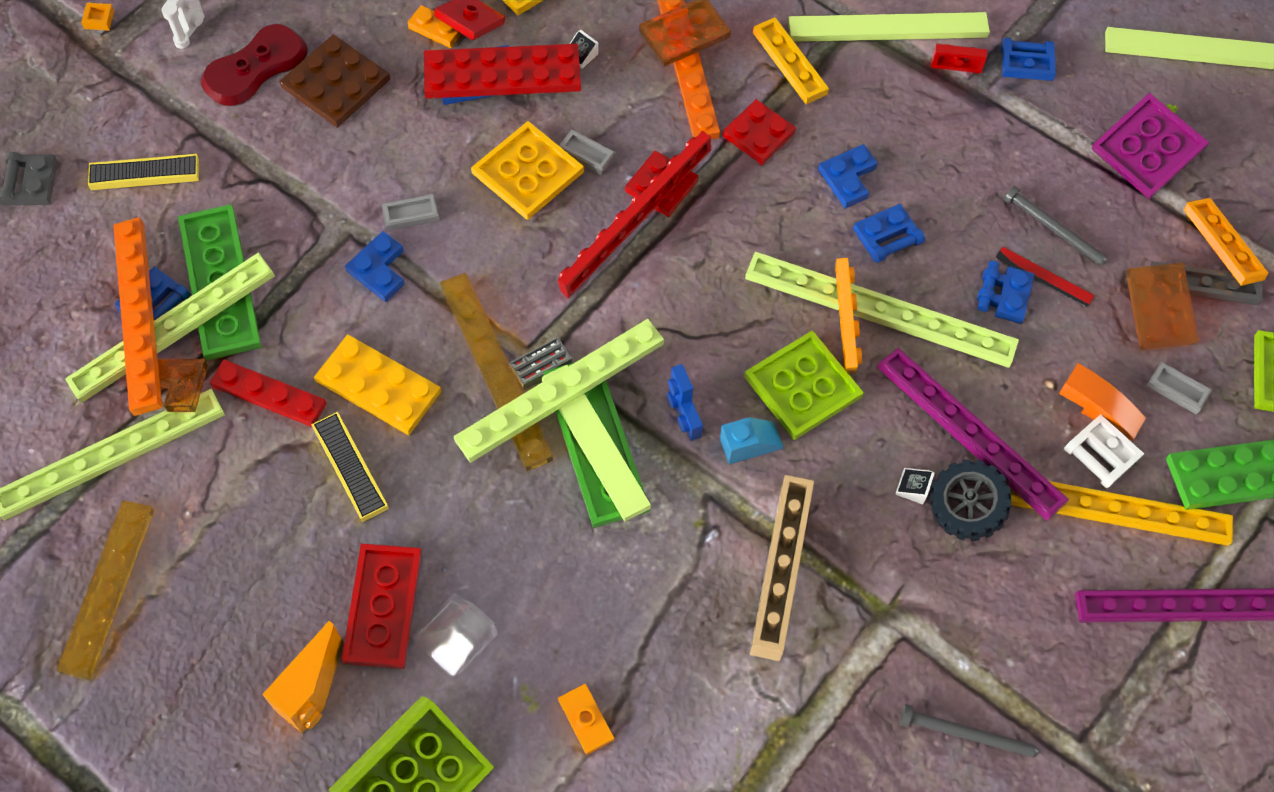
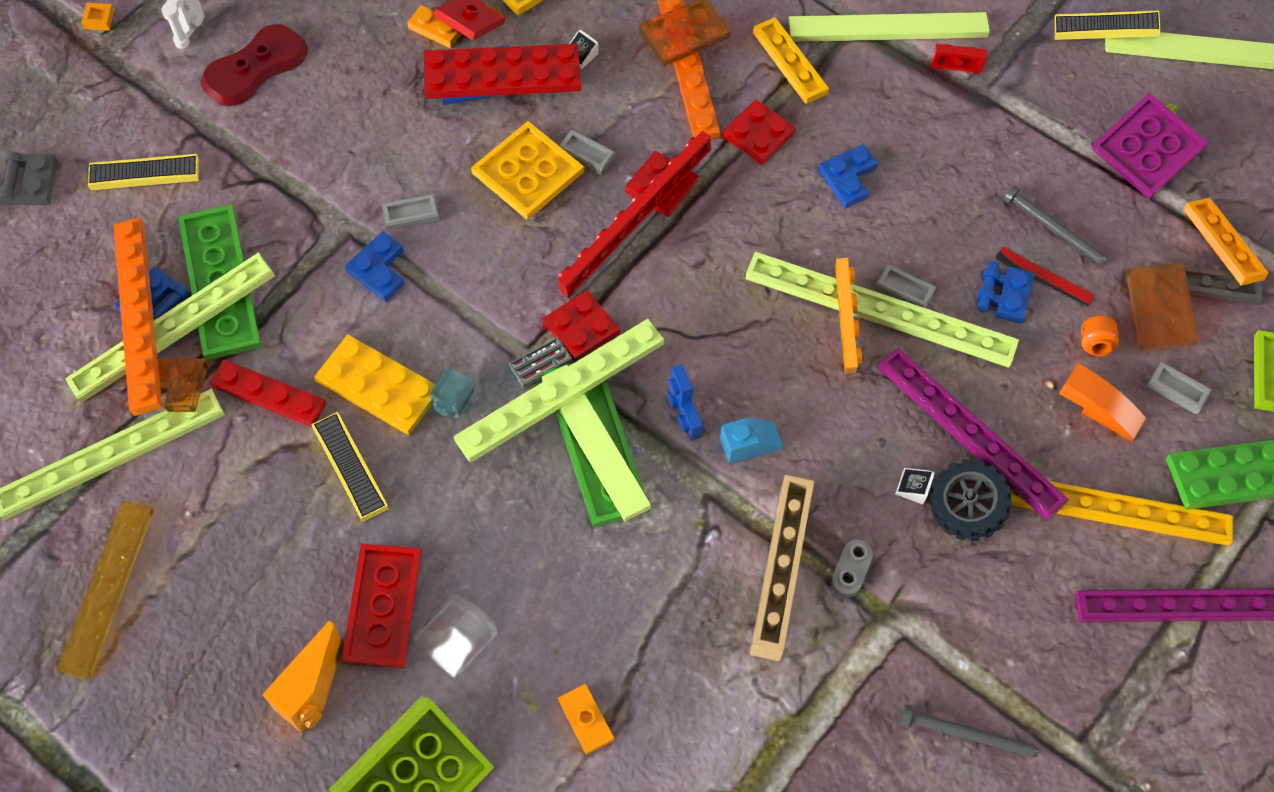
(335, 80): reddish brown plate -> none
(452, 393): none -> clear light blue brick
(493, 364): clear yellow plate -> none
(581, 325): none -> red plate
(803, 385): lime plate -> none
(853, 567): none -> light grey plate
(885, 226): blue plate -> none
(905, 287): none -> light grey tile
(1028, 59): blue plate -> none
(1099, 335): none -> orange head
(1107, 25): none -> tile
(1110, 445): white plate -> none

